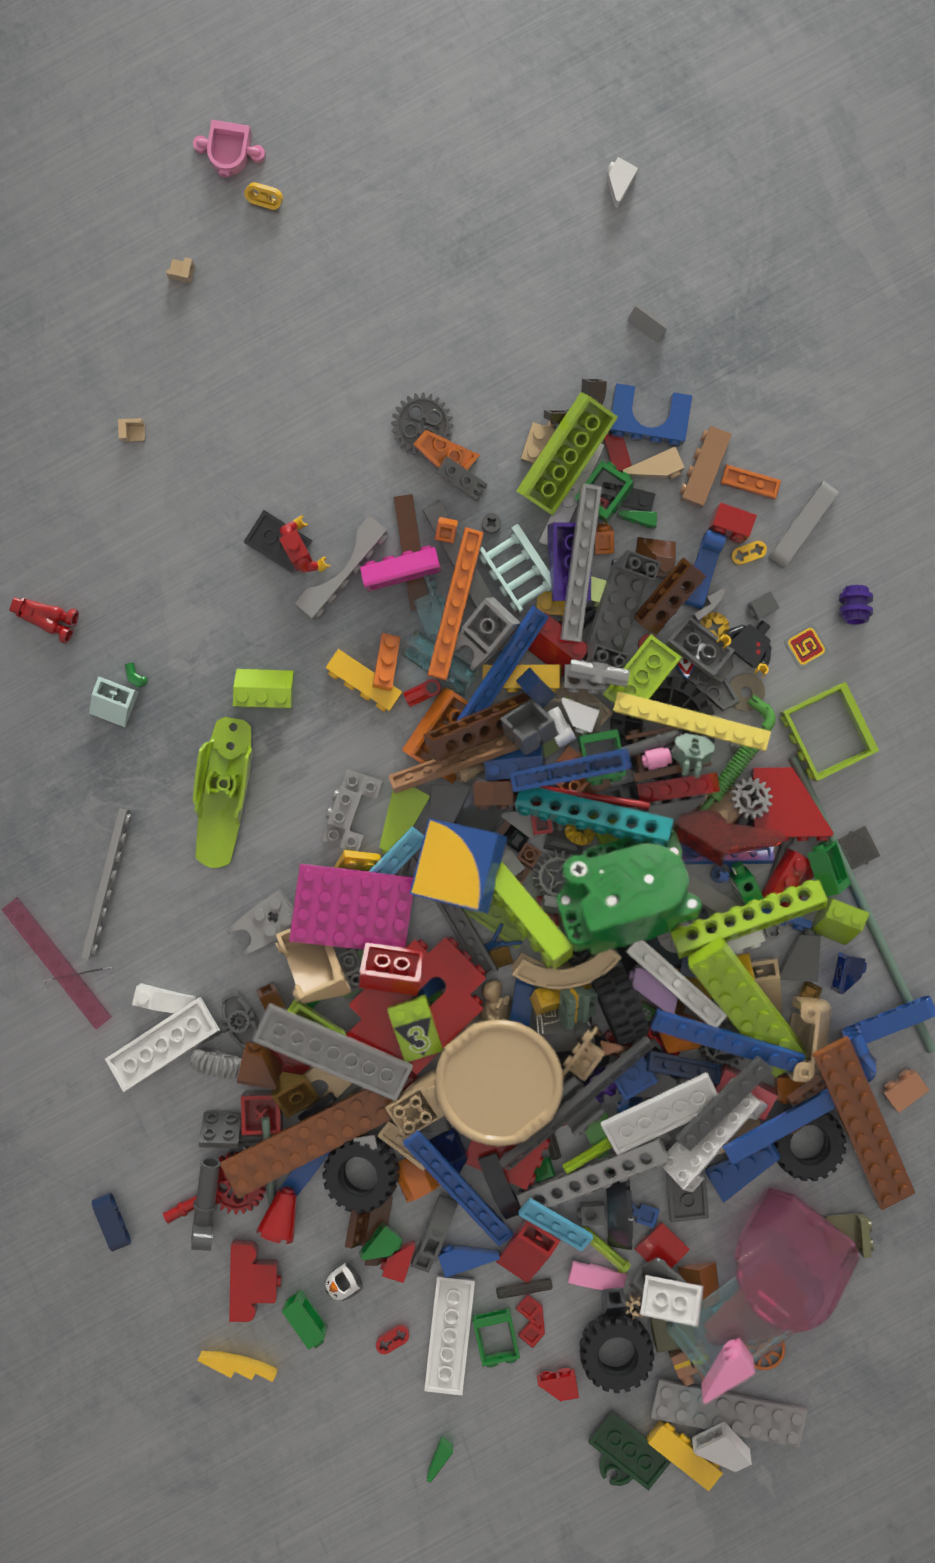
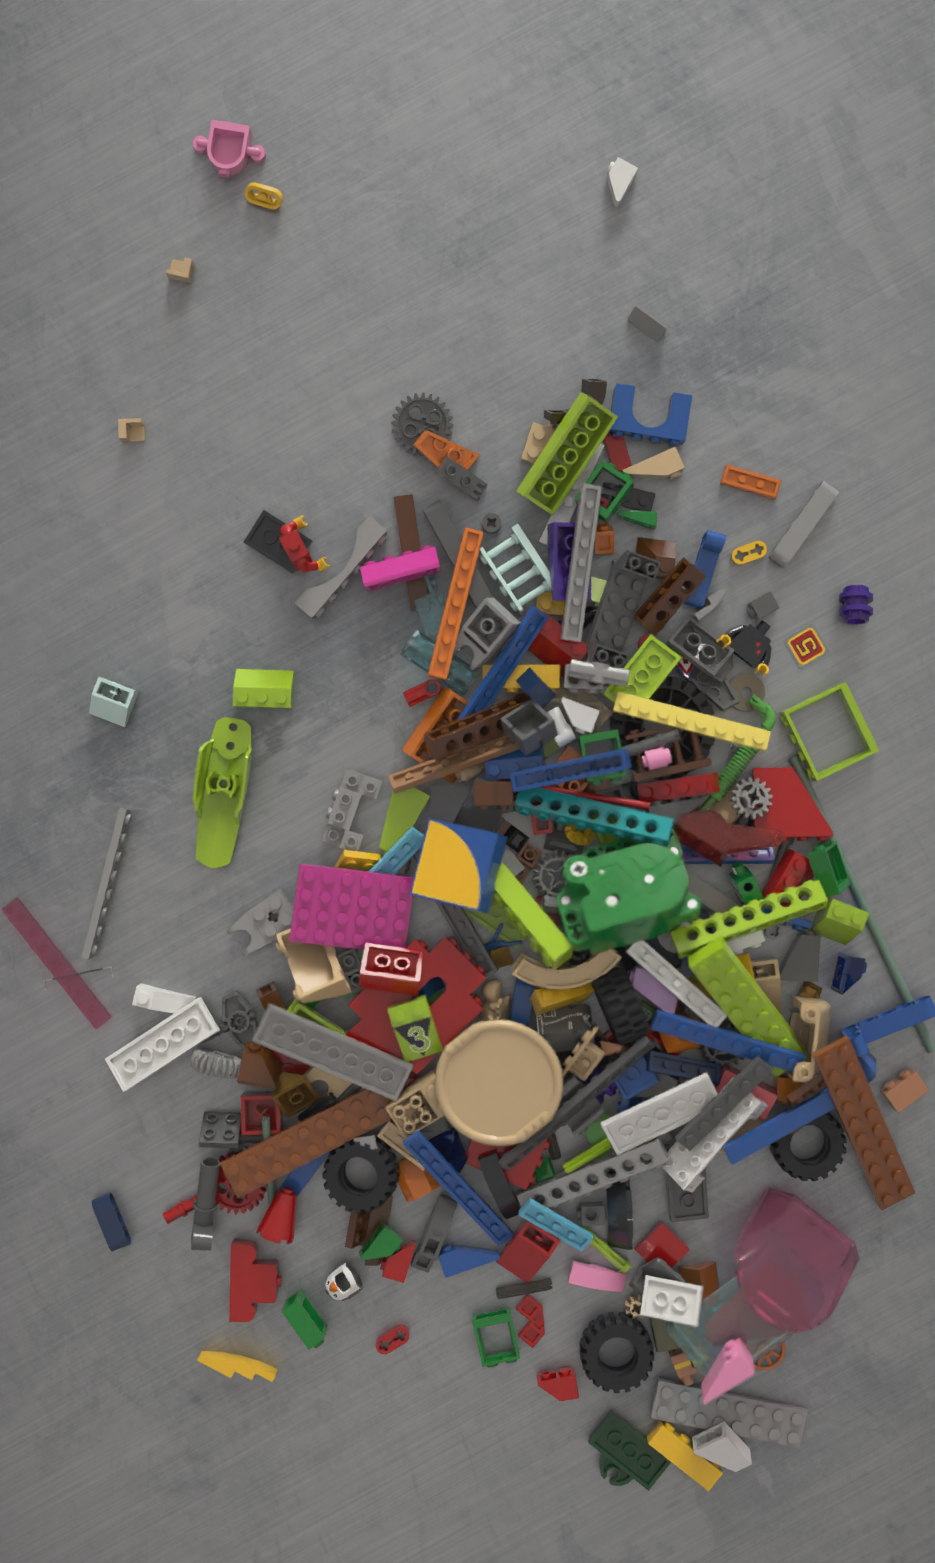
(46, 617): red piece -> none
(133, 677): green arm -> none
(361, 678): yellow brick -> none
(386, 661): orange plate -> none
(442, 1454): green slope -> none
(446, 530): orange slope -> none
(449, 1335): white plate -> none
(576, 1005): sand green hips -> none
(613, 1301): black brick -> none
(645, 1214): blue plate -> none
(692, 754): sand green hinge -> none
(705, 467): medium nougat brick -> none
(717, 618): yellow gear -> none
(719, 874): blue piece -> none
(731, 1178): blue wing -> none
(732, 522): red brick -> none
(857, 1228): olive bracket -> none
(858, 847): clear smoke piece -> none

